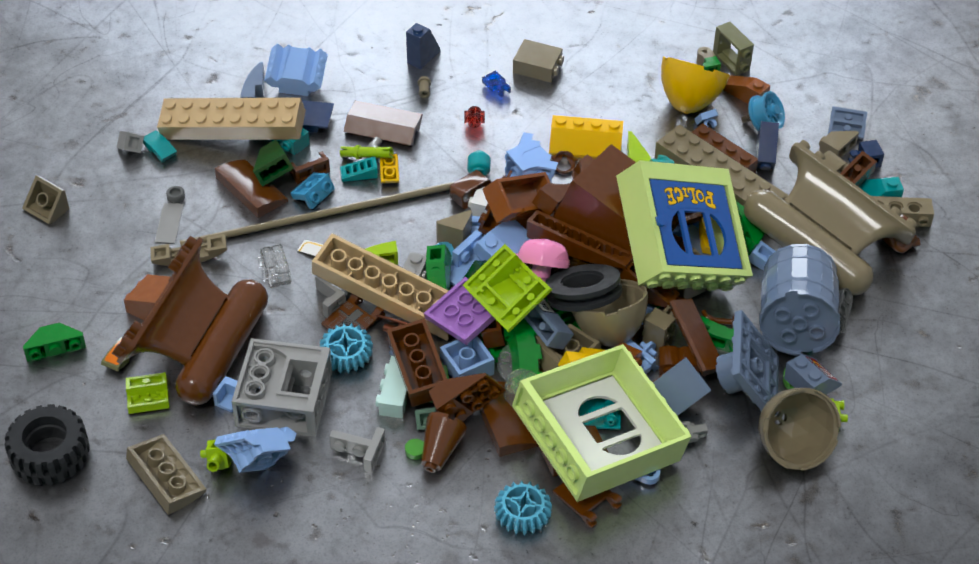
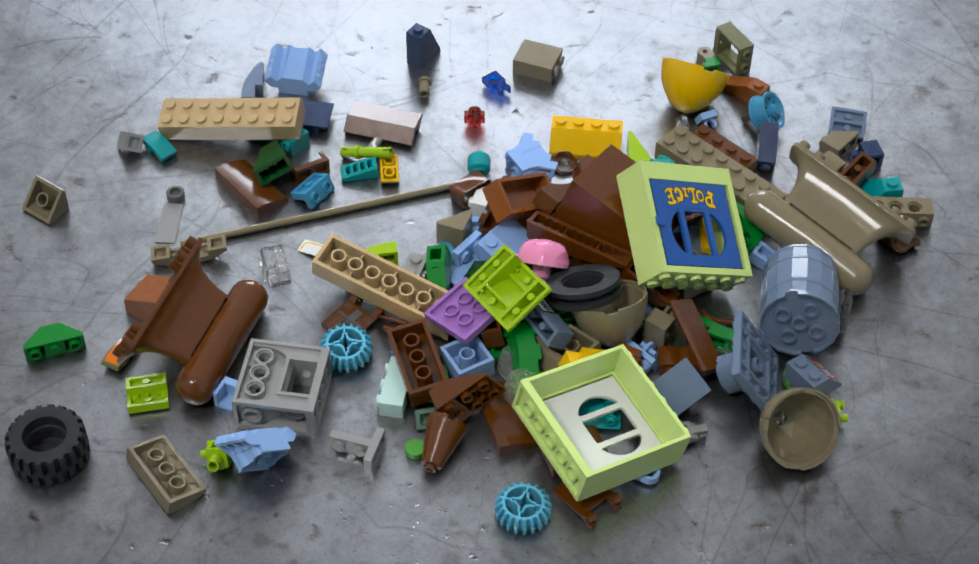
(335, 296): light grey bracket -> none

